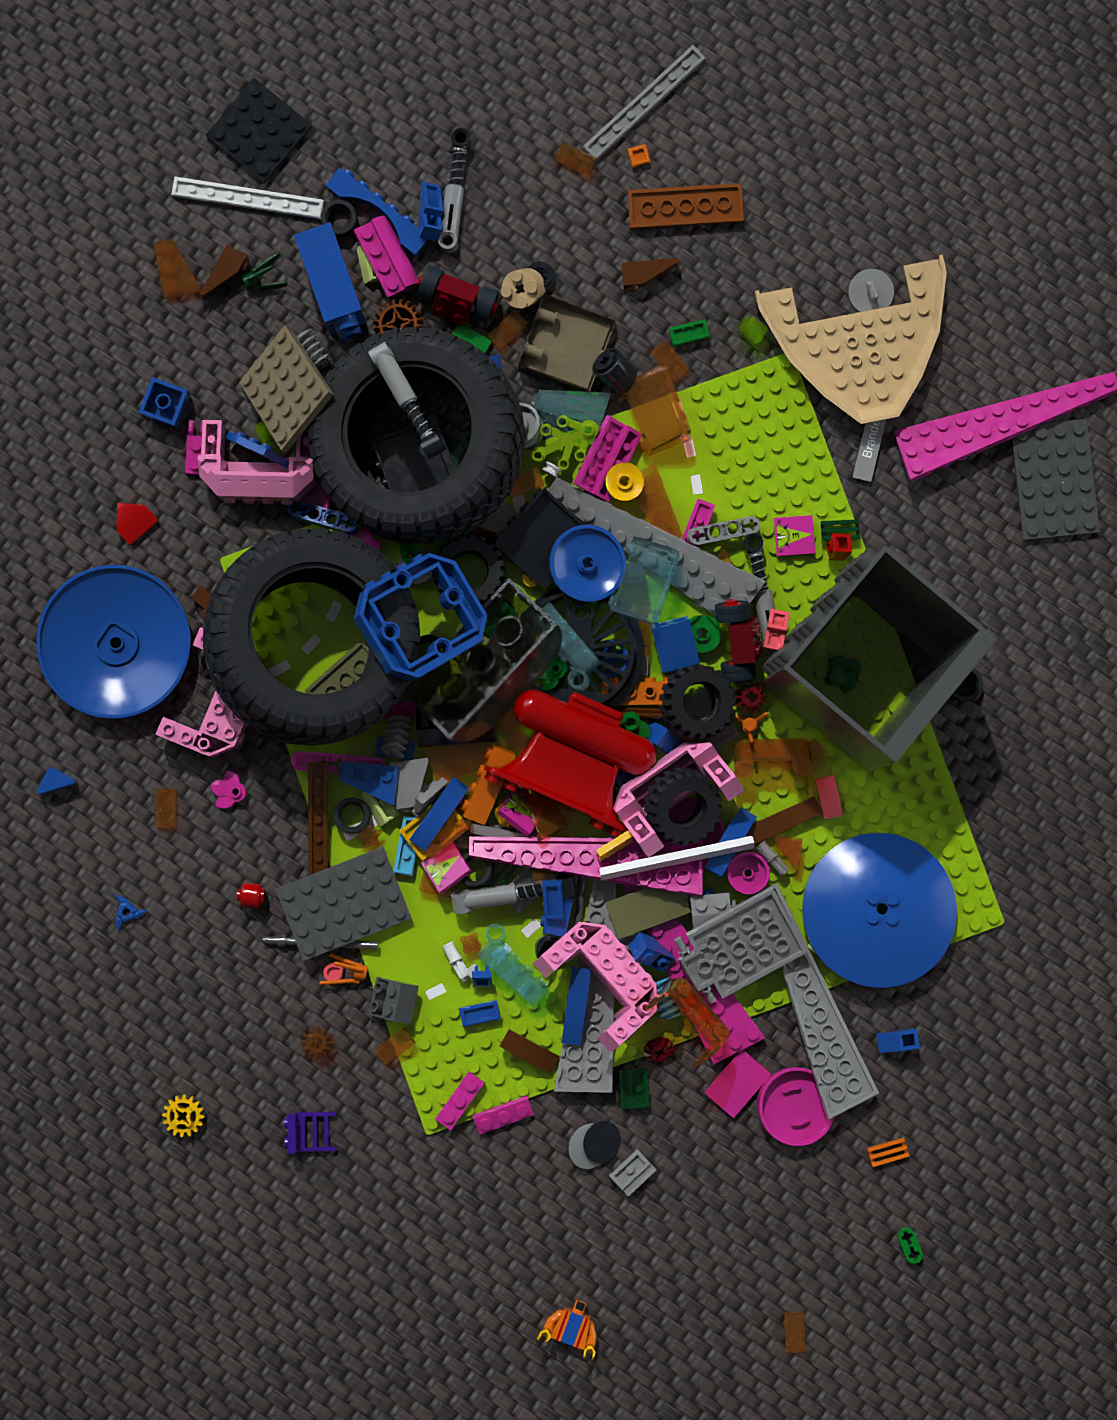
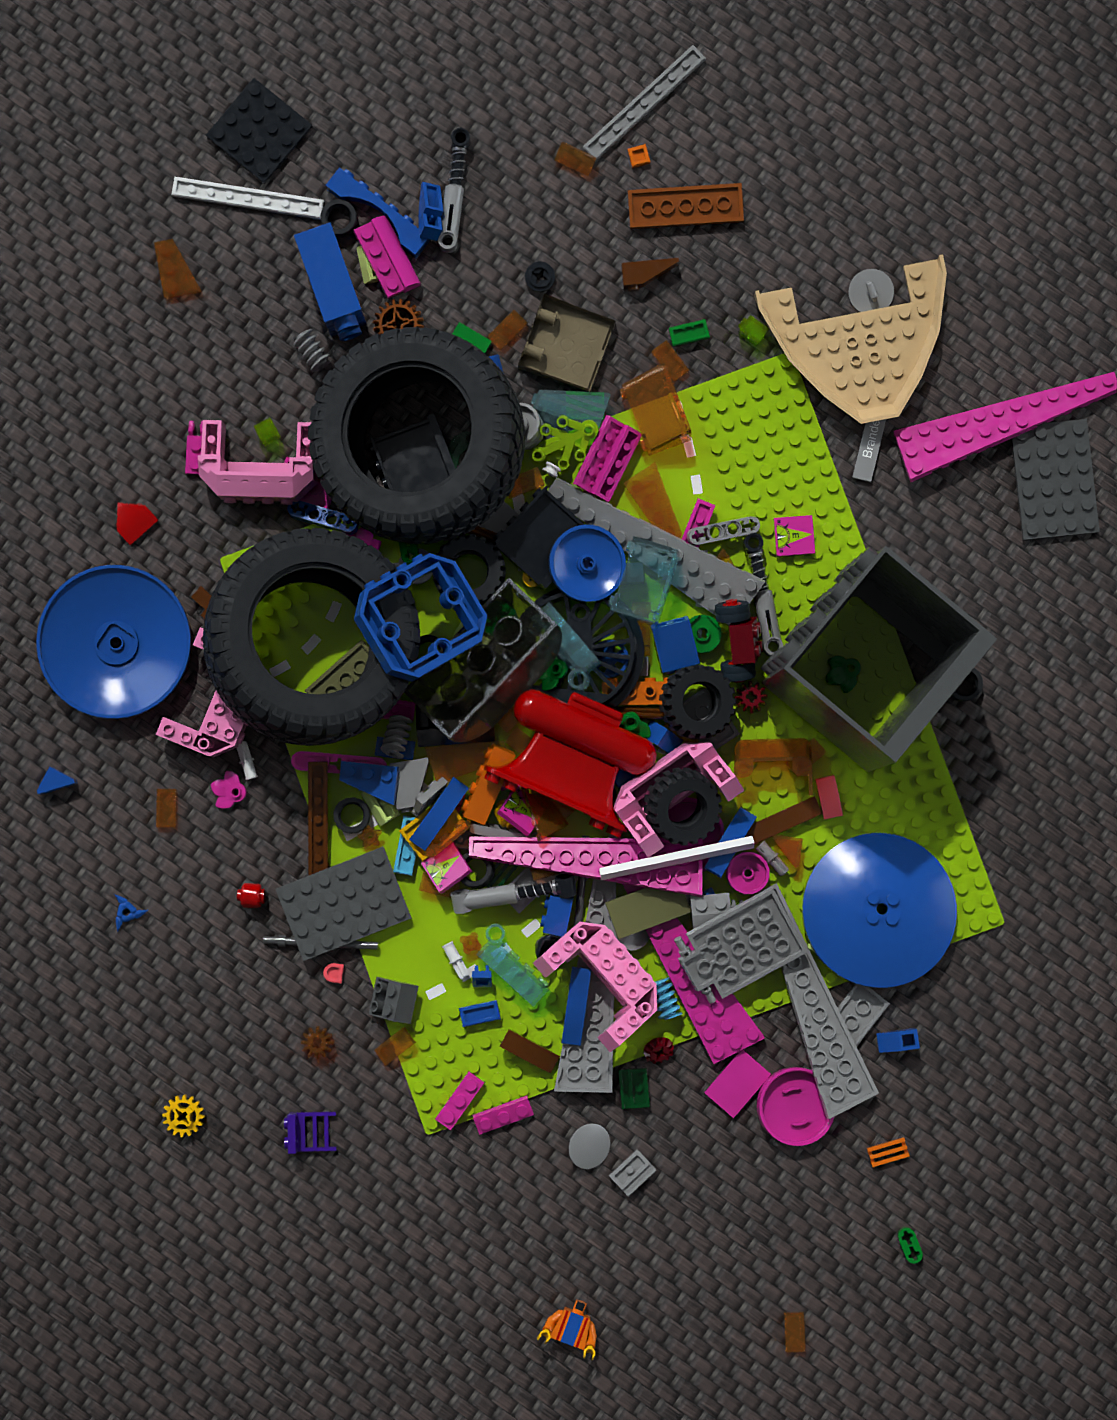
(164, 403): blue brick -> none
(225, 271): reddish brown slope -> none
(246, 761): none -> white axle
(252, 277): dark green plant -> none
(253, 445): blue wing -> none
(286, 388): dark tan plate -> none
(357, 971): orange plant -> none
(406, 398): piece -> none
(455, 298): brick -> none
(513, 290): tan brick -> none
(553, 899): blue tile -> none
(601, 1141): black sticker -> none
(614, 370): black piece -> none
(614, 846): yellow tile -> none
(631, 474): yellow dish -> none
(650, 952): blue slope -> none
(697, 1012): clear orange windscreen -> none
(749, 724): orange plant -> none
(776, 630): coral slope -> none
(836, 548): red brick -> none
(839, 522): dark green tile -> none
(861, 1010): none -> light grey tile

